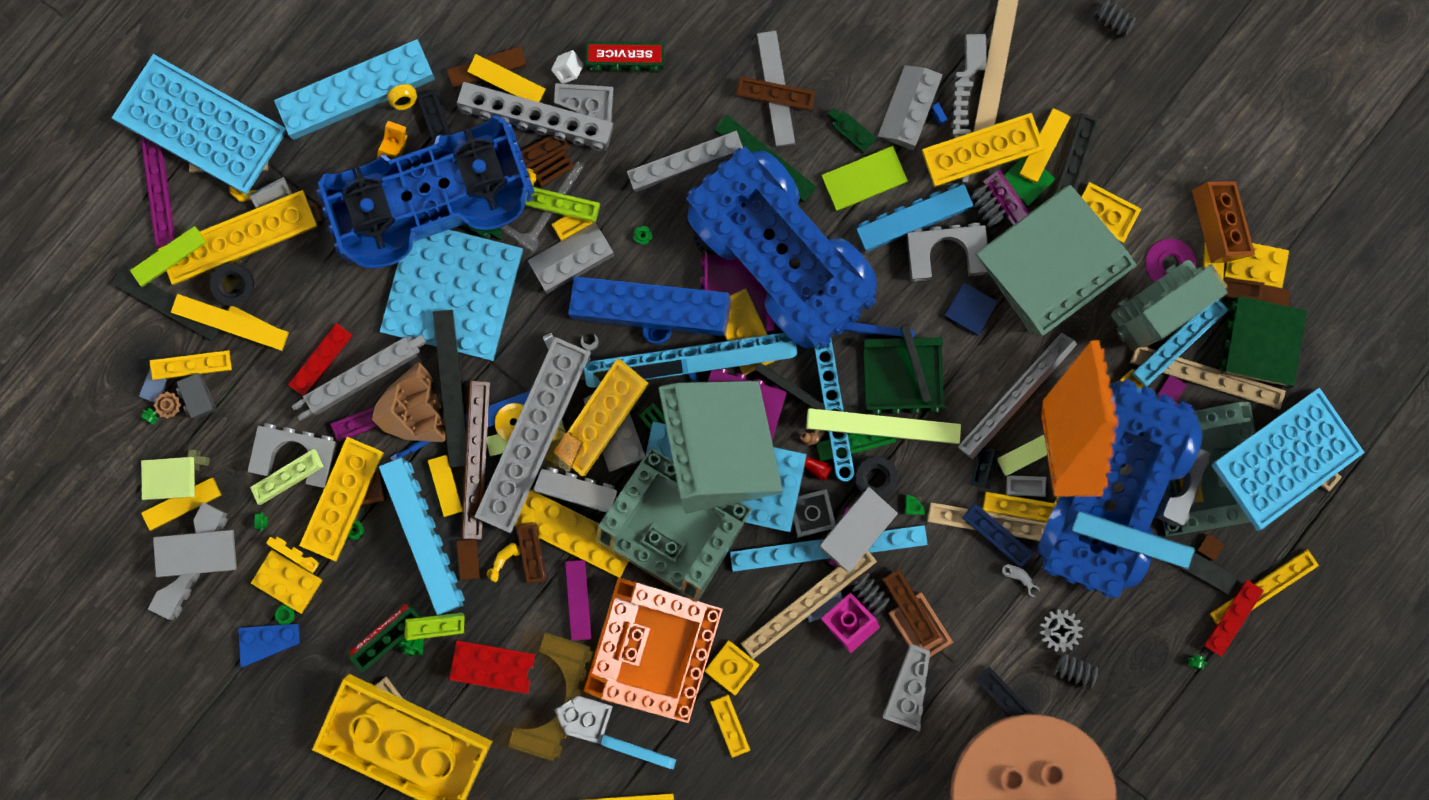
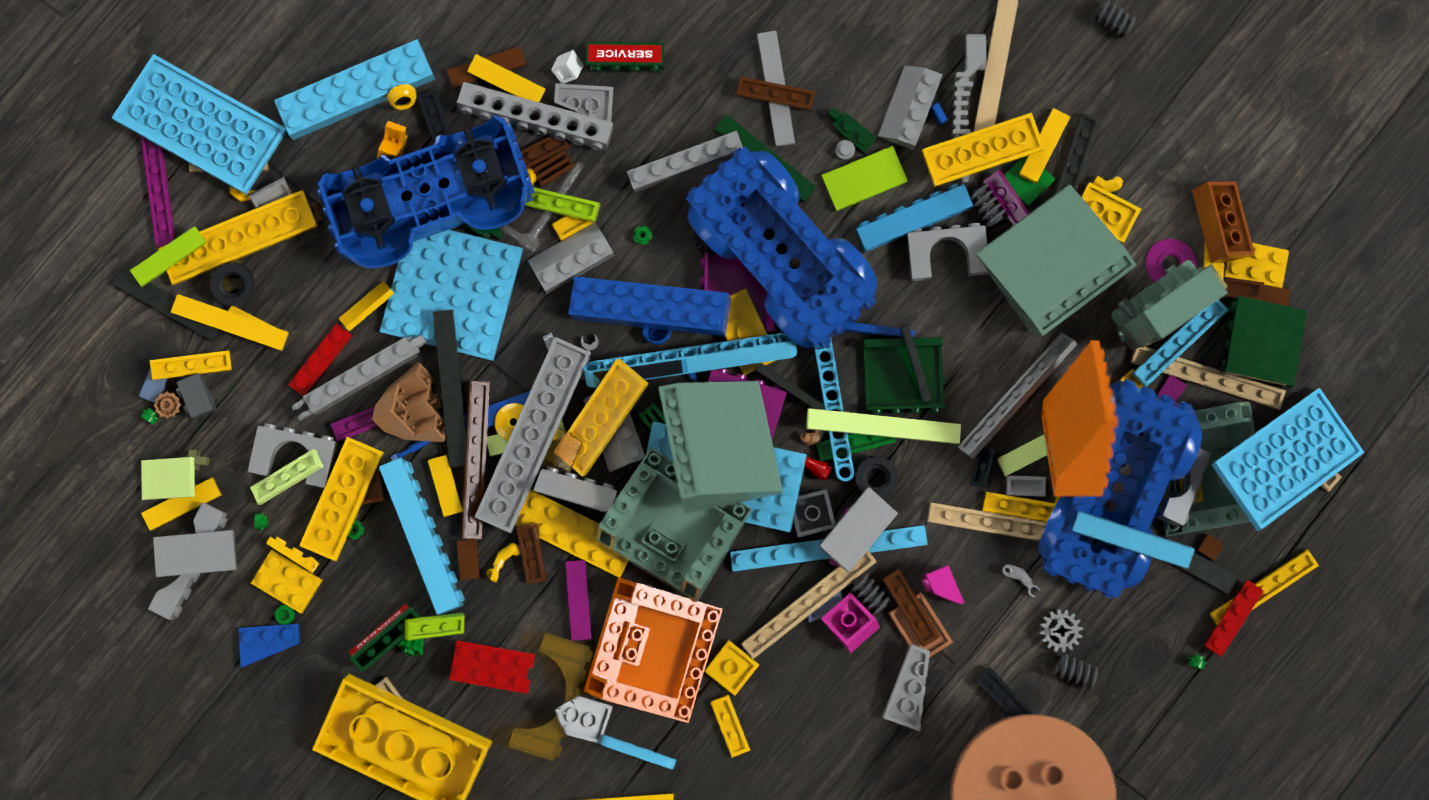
(366, 306): none -> yellow tile
(845, 149): none -> light grey plate
(913, 506): green tile -> none
(942, 584): none -> dark pink slope
(971, 309): dark blue tile -> none
(997, 535): dark blue tile -> none
(1110, 185): none -> yellow arm

